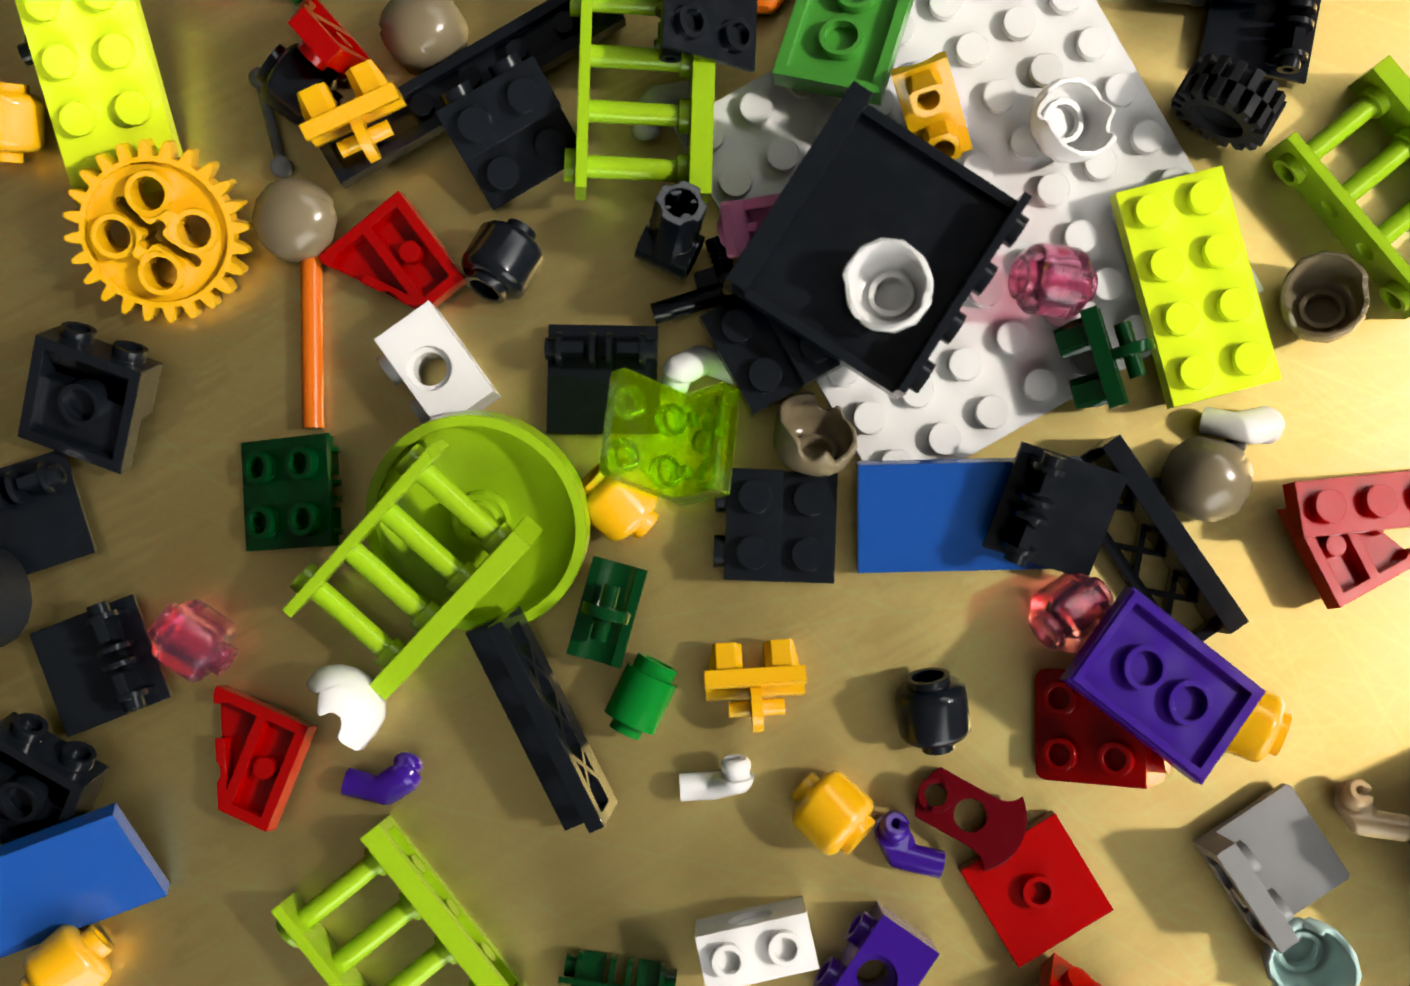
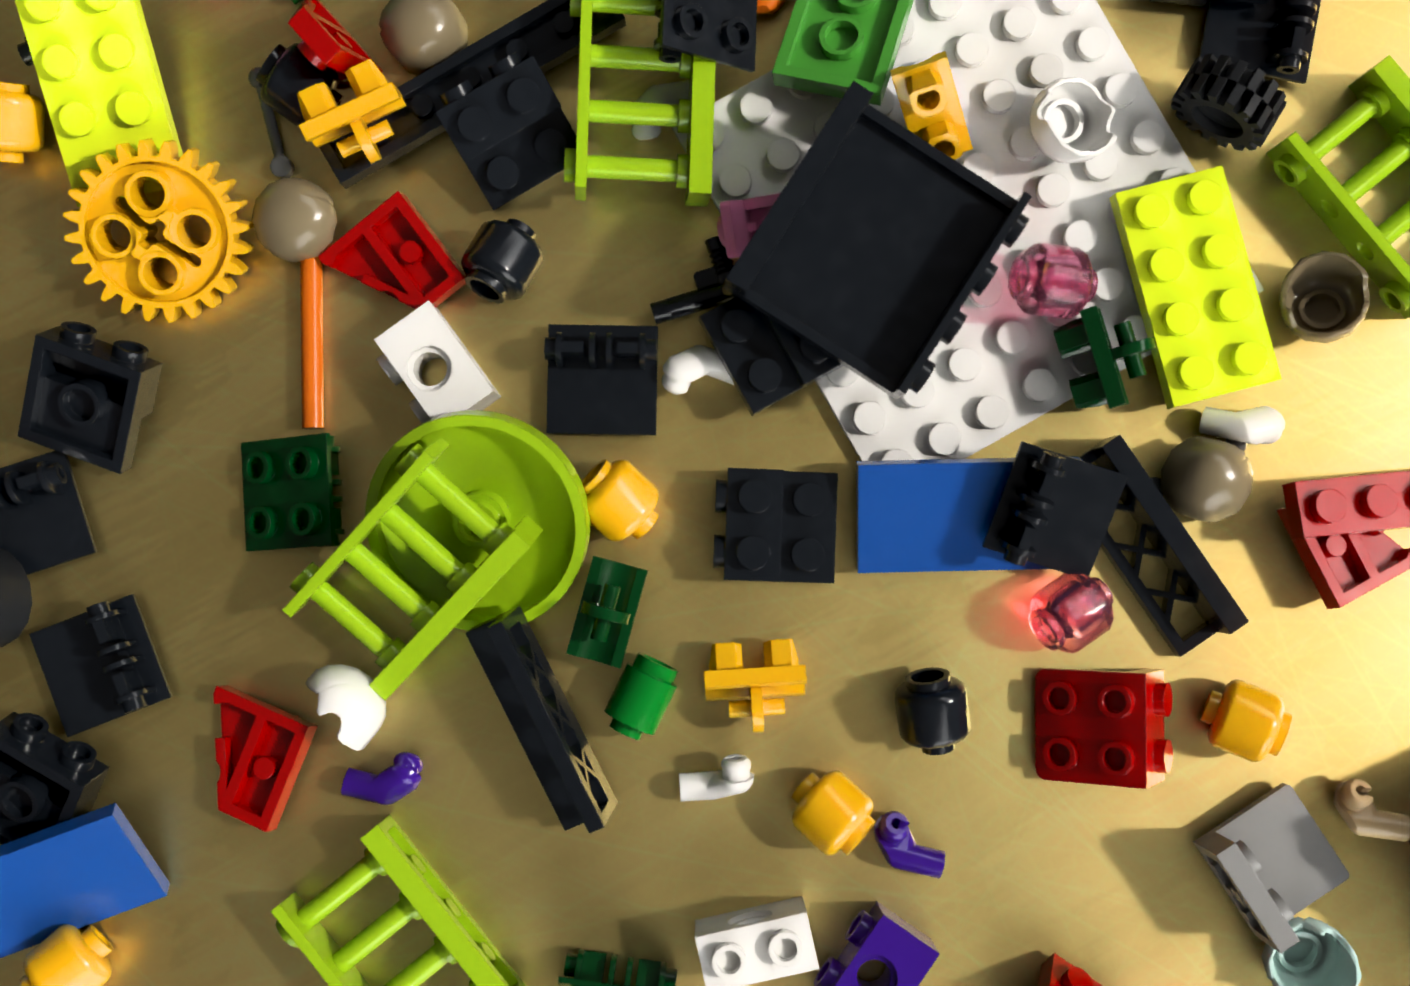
(193, 640): clear pink head -> none
(669, 439): clear neon green bracket -> none
(673, 232): black piece -> none
(812, 437): dark tan hair -> none
(888, 285): white hair -> none
(1003, 825): dark red piece -> none
(1039, 892): red plate -> none
(1163, 684): dark purple tile -> none

